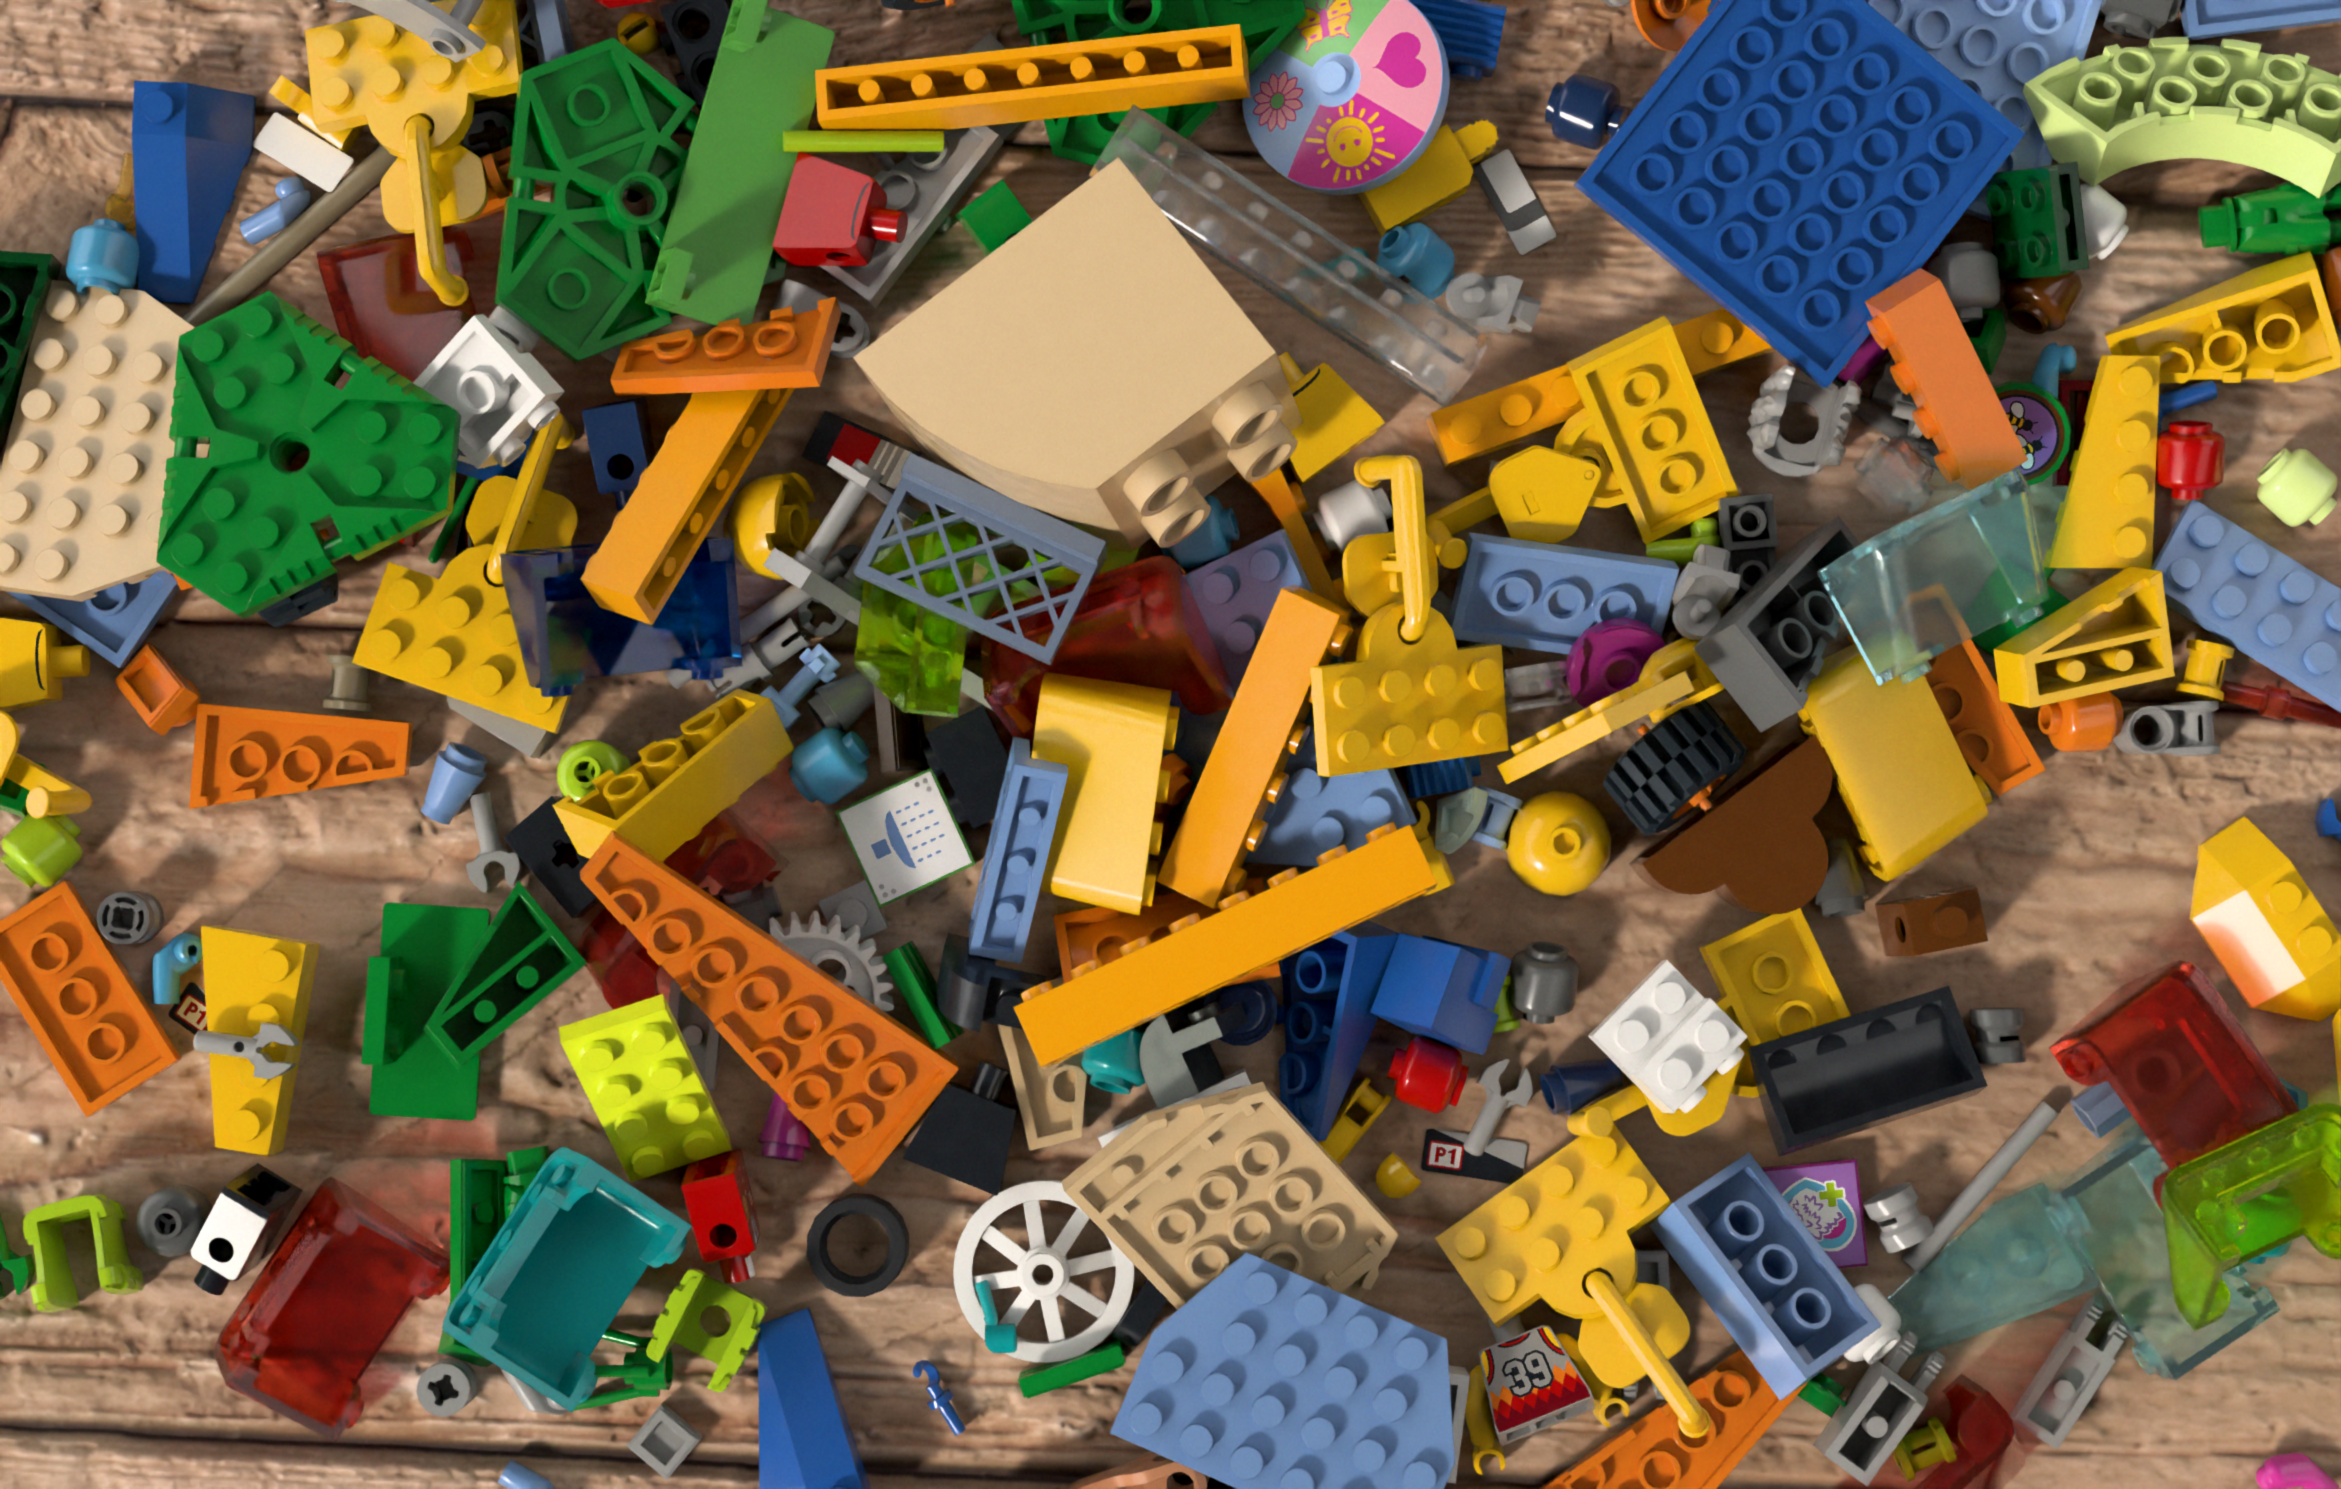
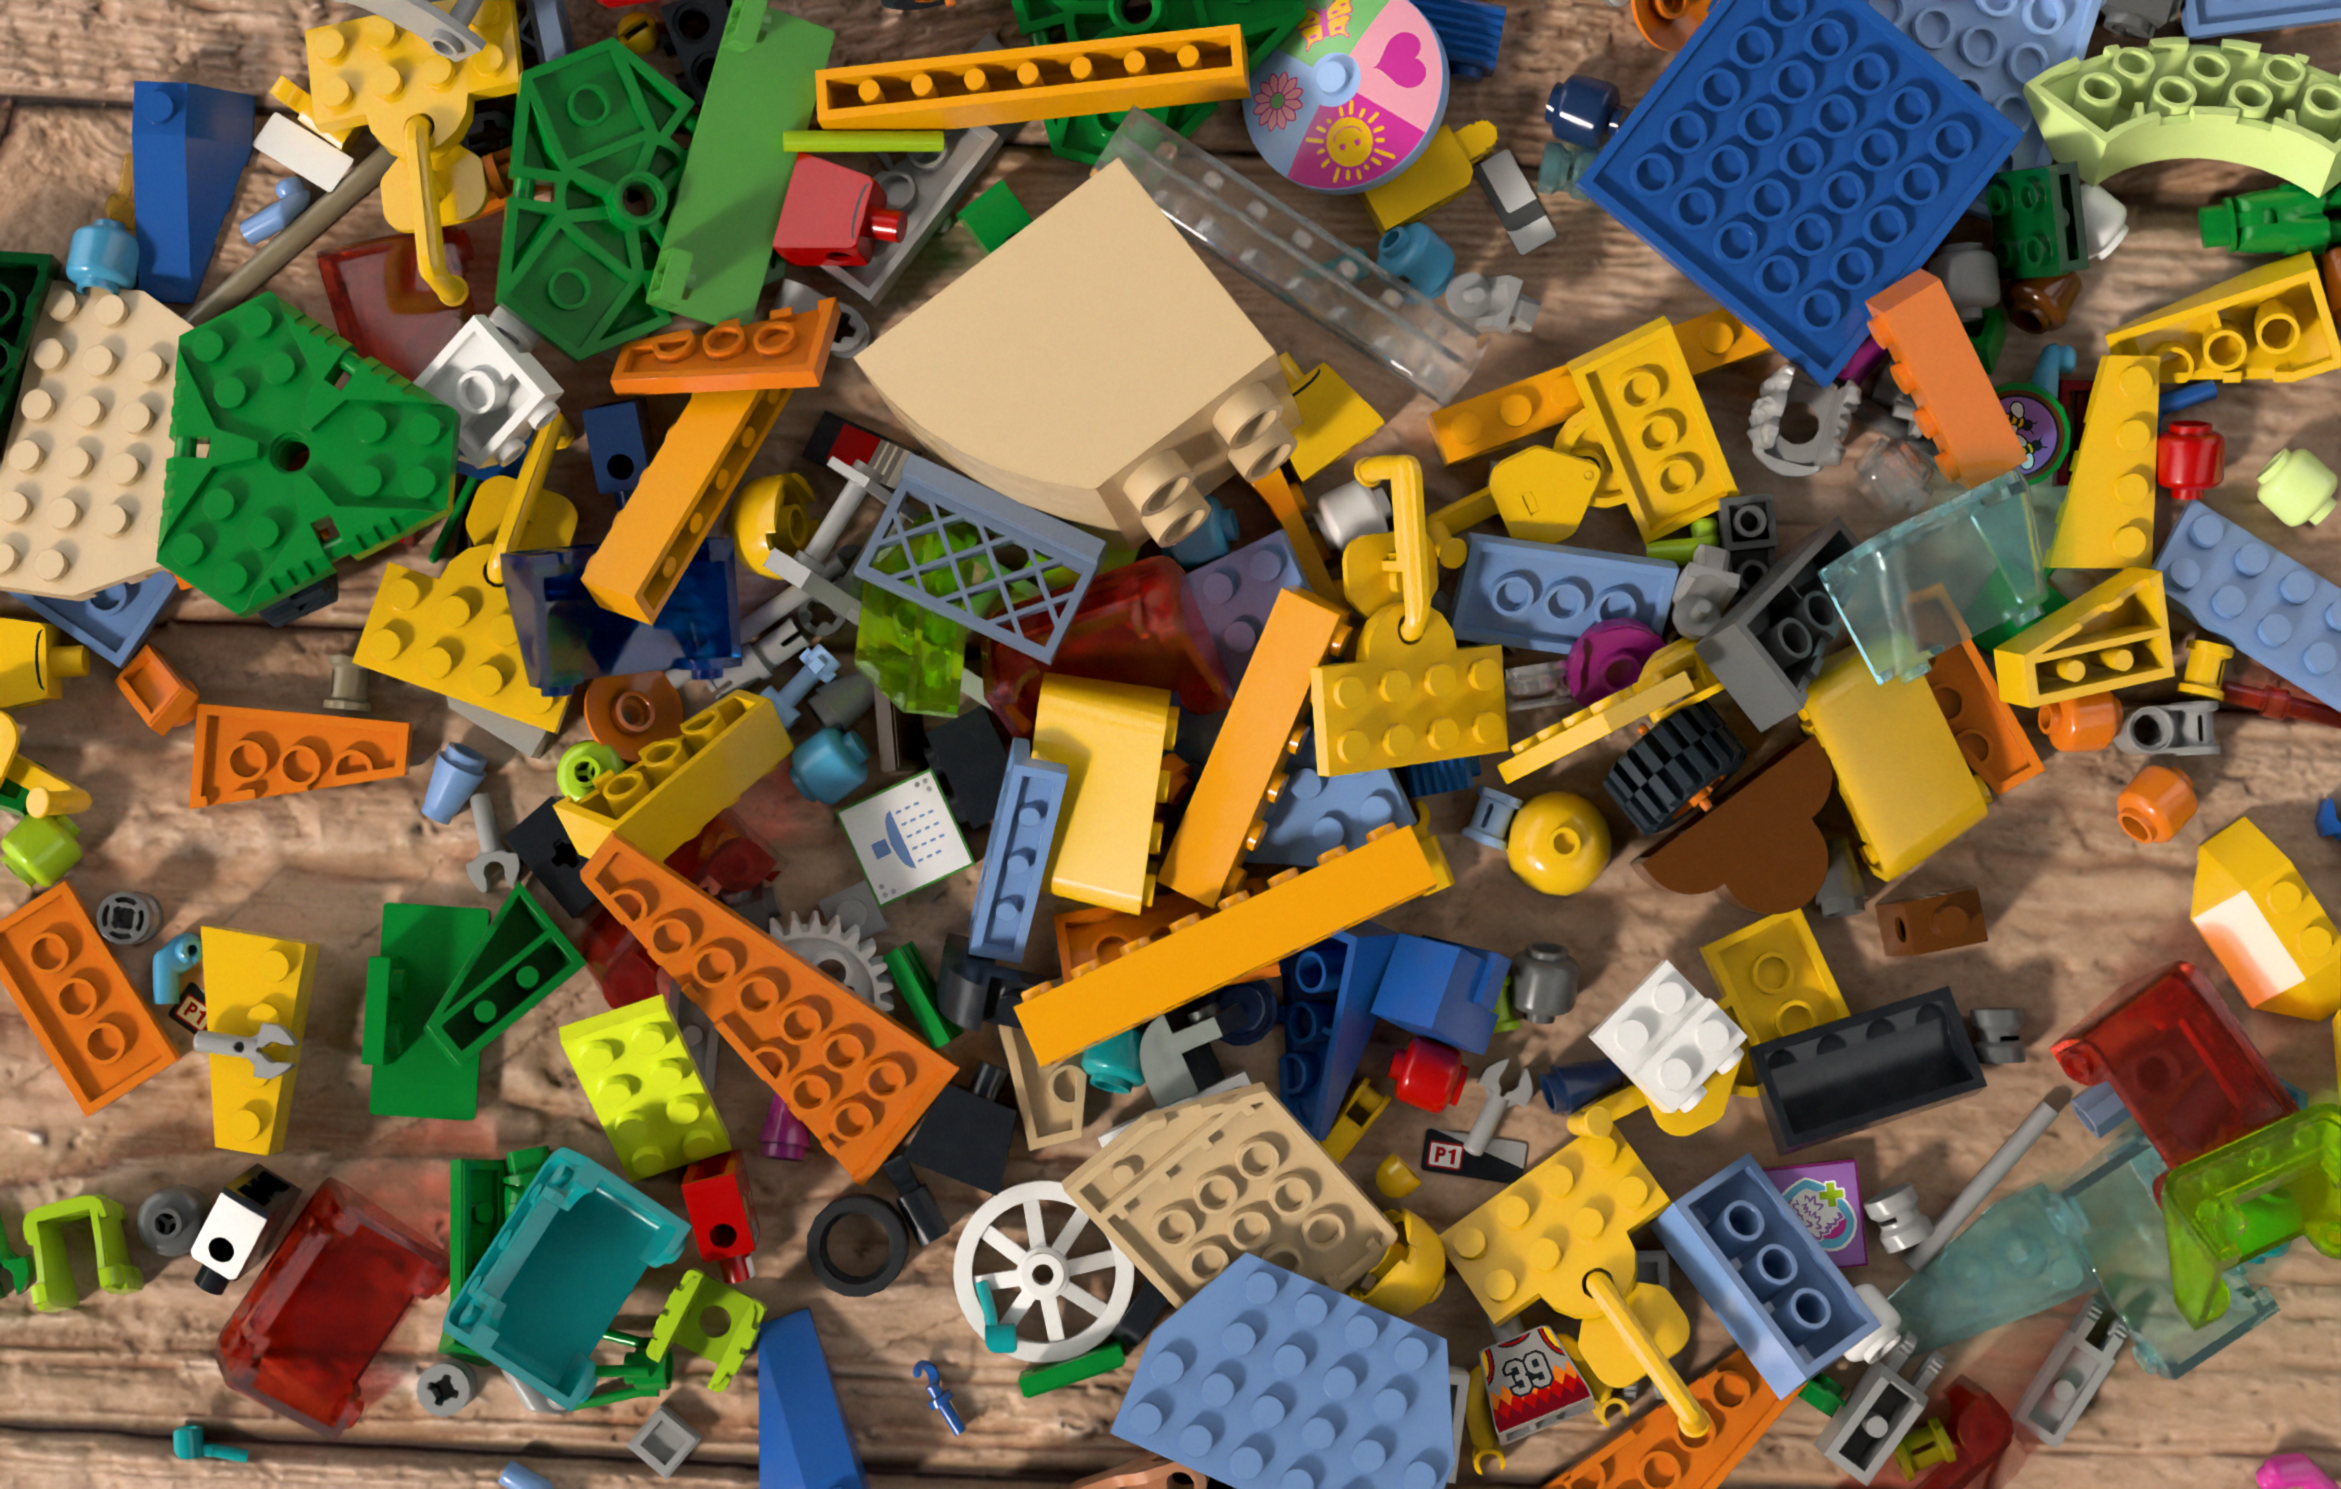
(189, 1444): none -> teal hand
(649, 700): none -> orange dish
(916, 1202): none -> black bar
(1410, 1269): none -> yellow cylinder
(1455, 815): light aqua tile -> none
(1555, 167): none -> clear light blue wheel
(2156, 804): none -> orange head

